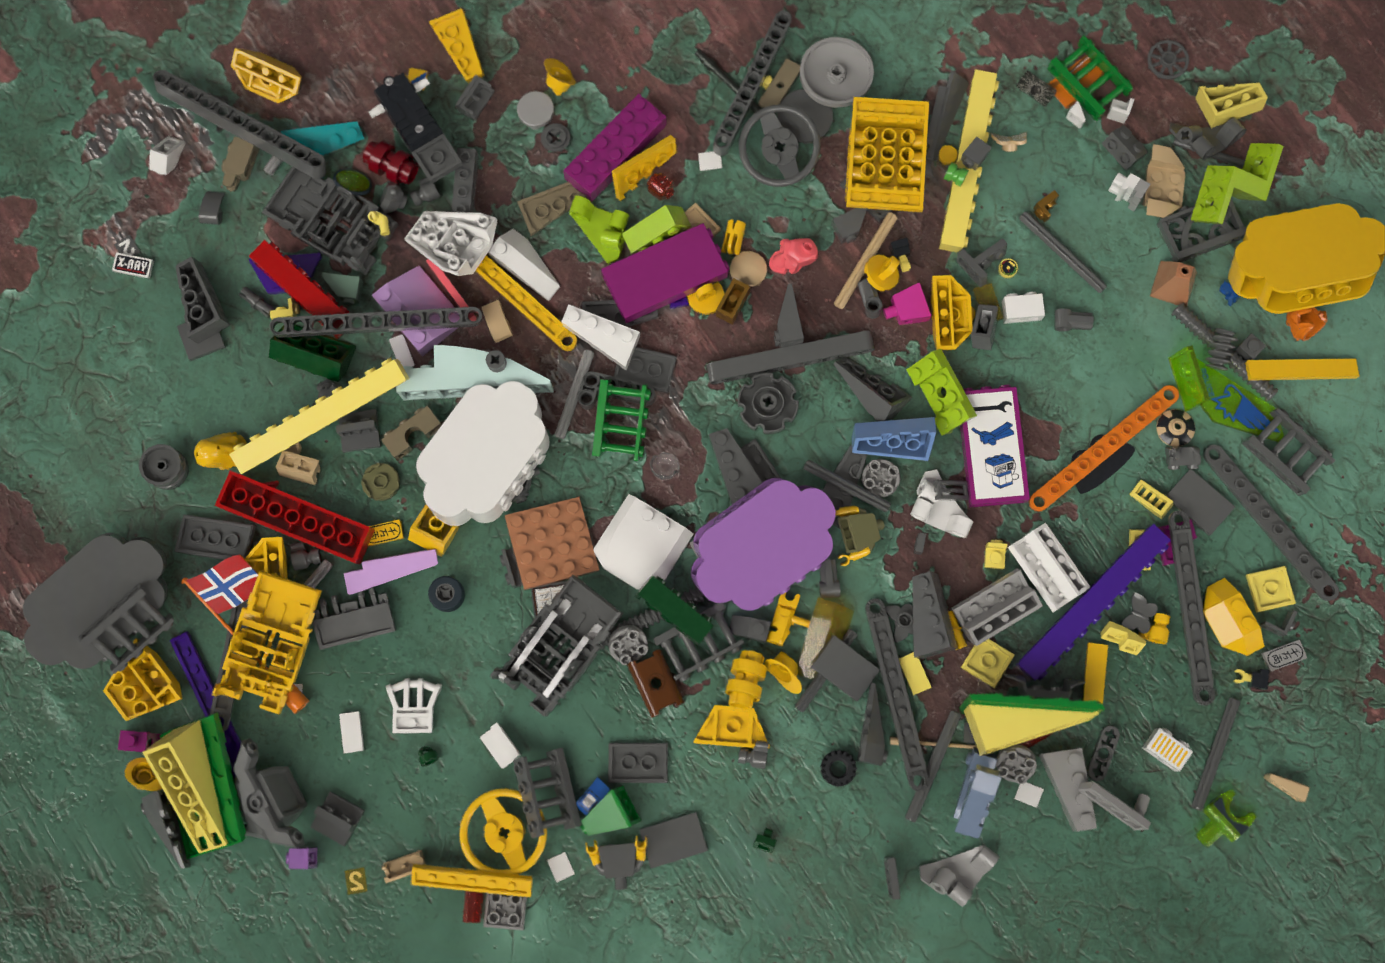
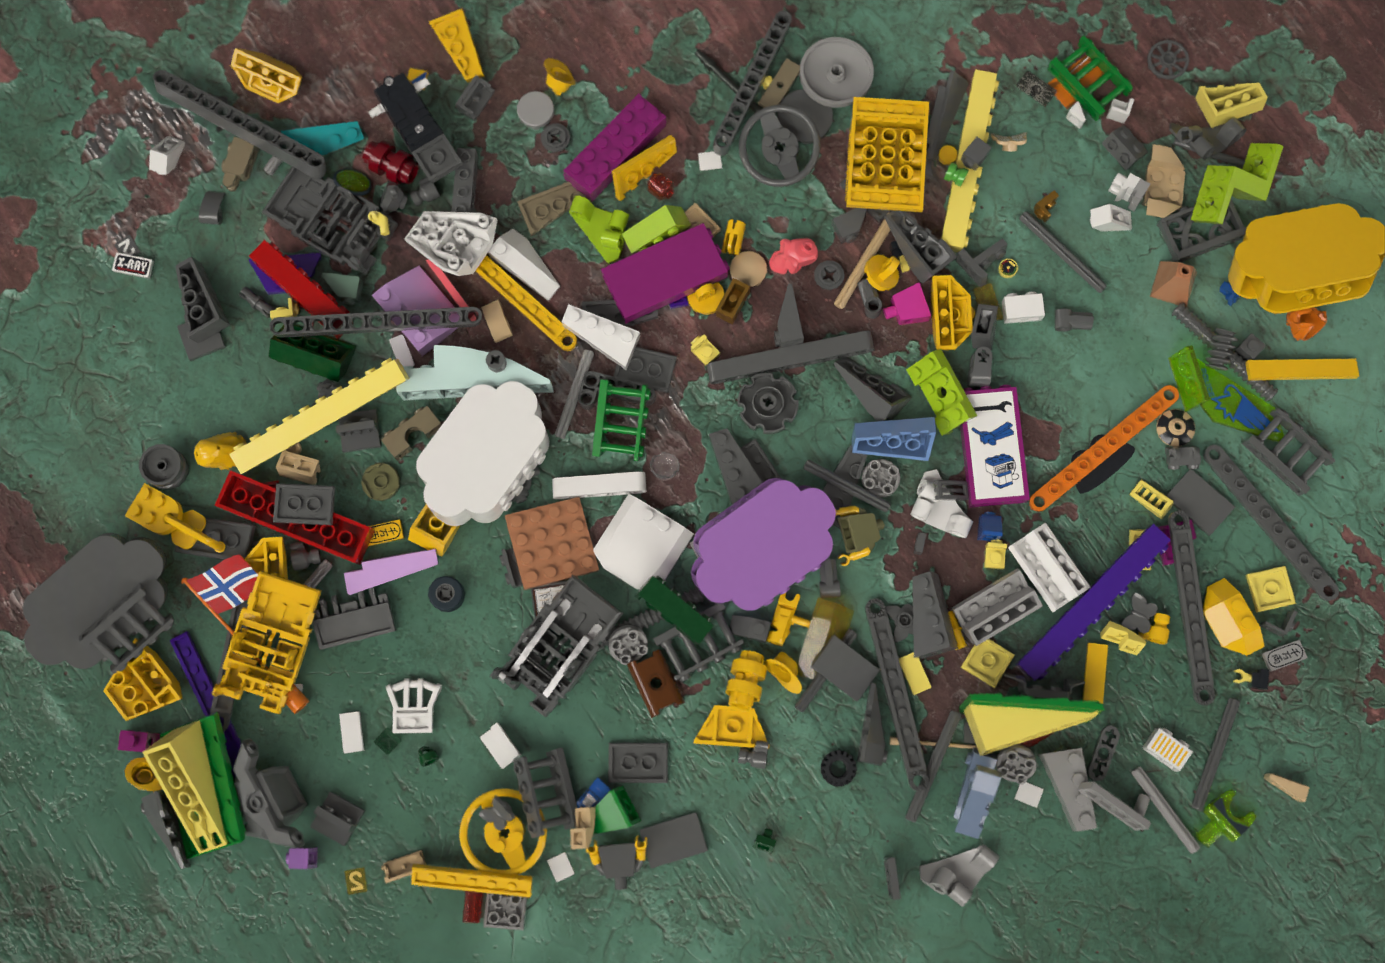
(155, 511): none -> yellow plate
(304, 504): none -> dark grey tile
(387, 741): none -> clear green tile
(498, 813): none -> dark grey animal
(583, 833): none -> tan slope
(599, 485): none -> white beam
(704, 350): none -> light yellow bracket
(830, 267): none -> dark grey gear
(920, 248): none -> dark grey wedge
(980, 372): none -> dark grey piece
(989, 527): none -> blue slope
(1110, 218): none -> white slope
(1165, 809): none -> light grey axle

